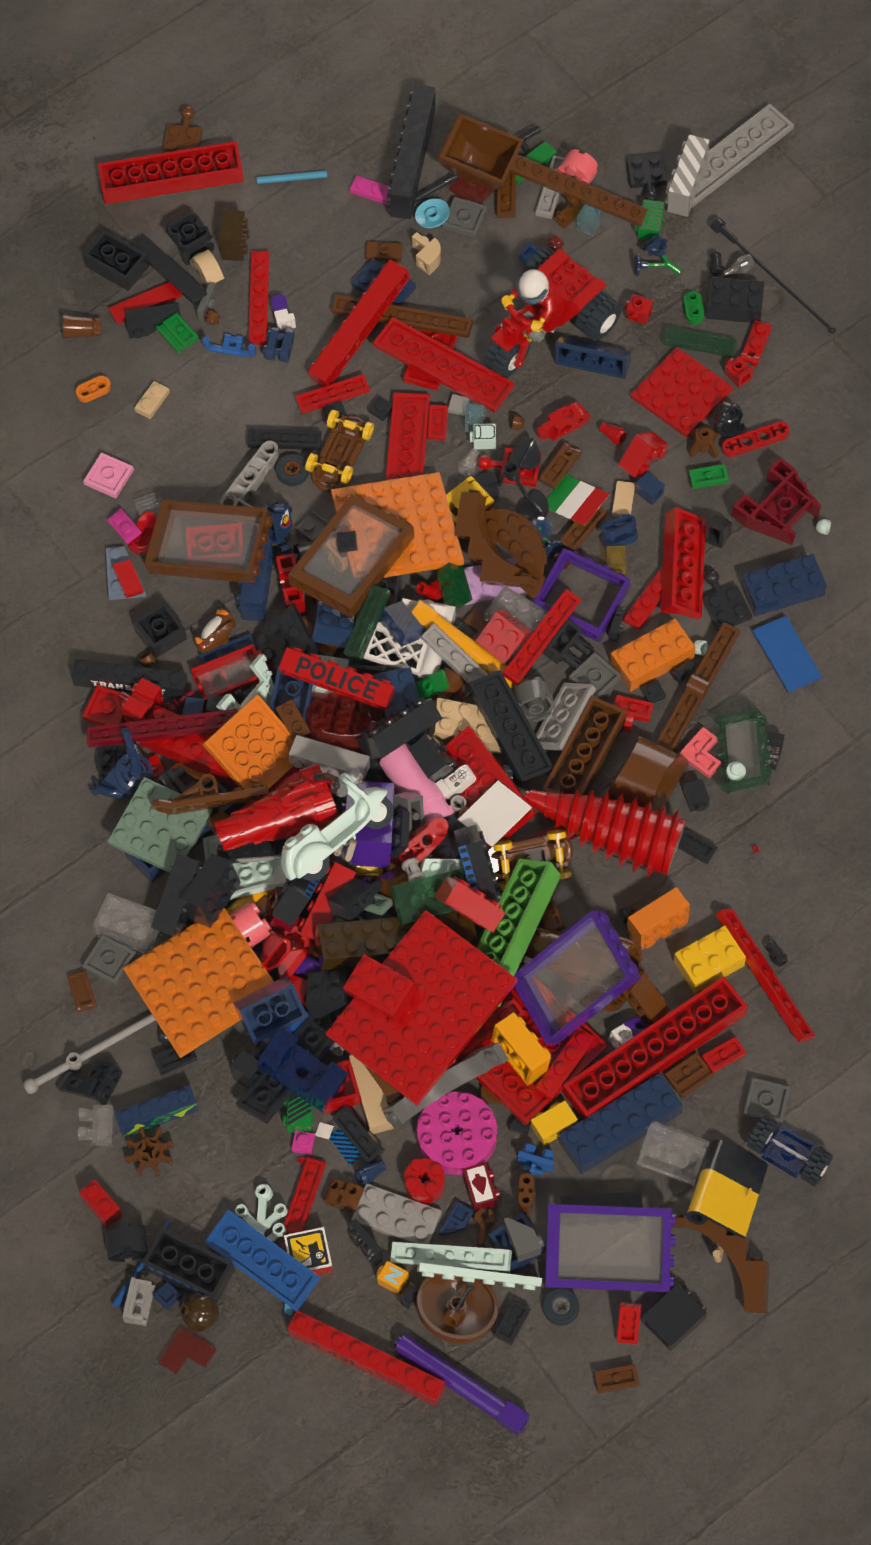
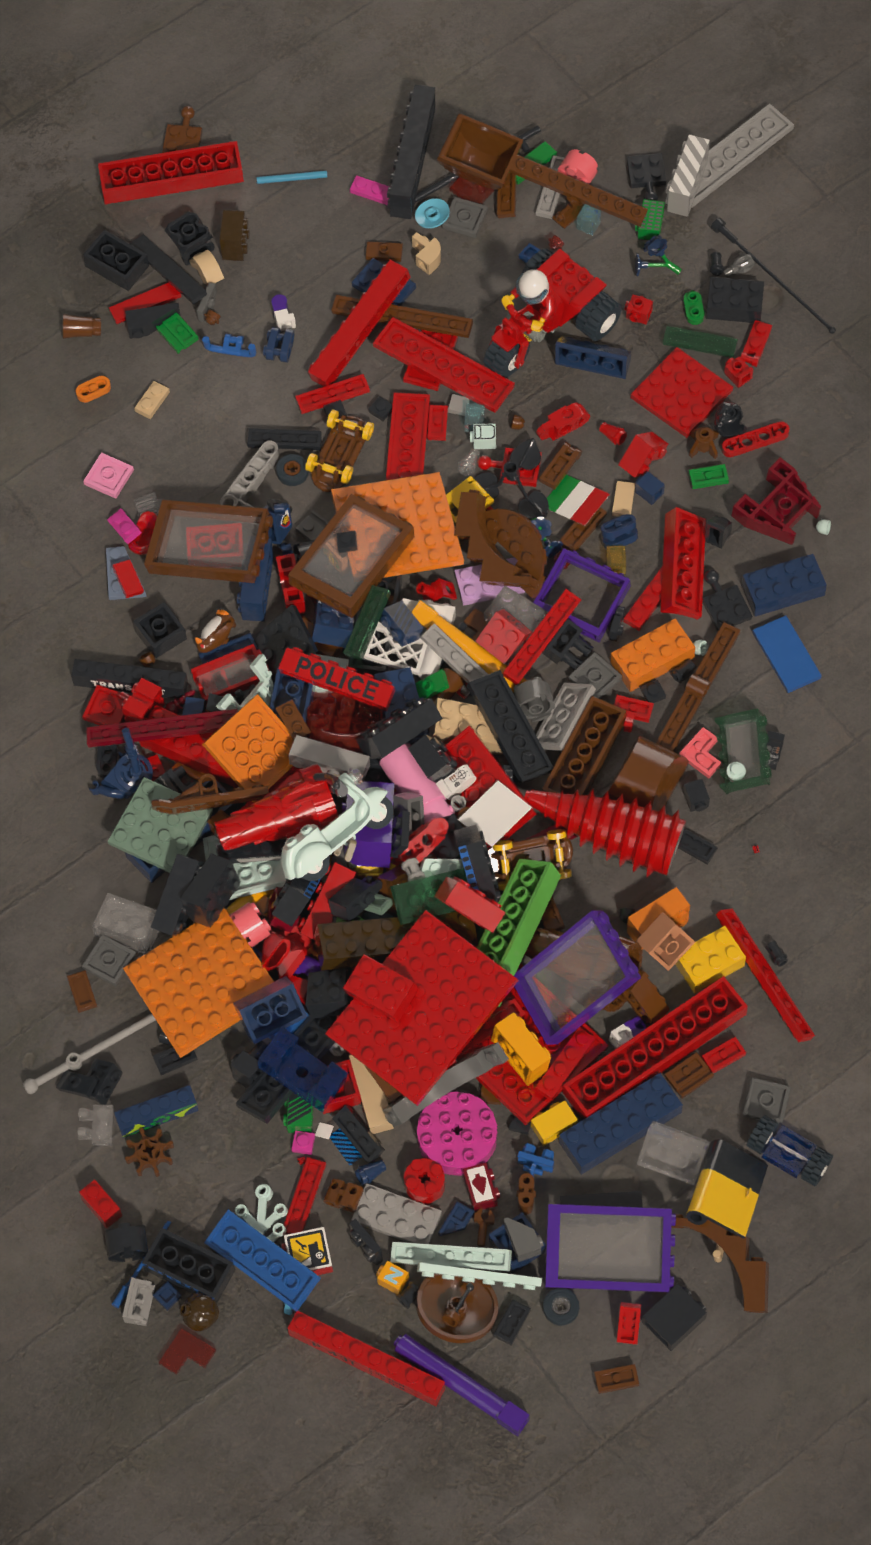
(259, 297): red plate -> none
(454, 585): dark green brick -> none
(665, 941): none -> nougat brick

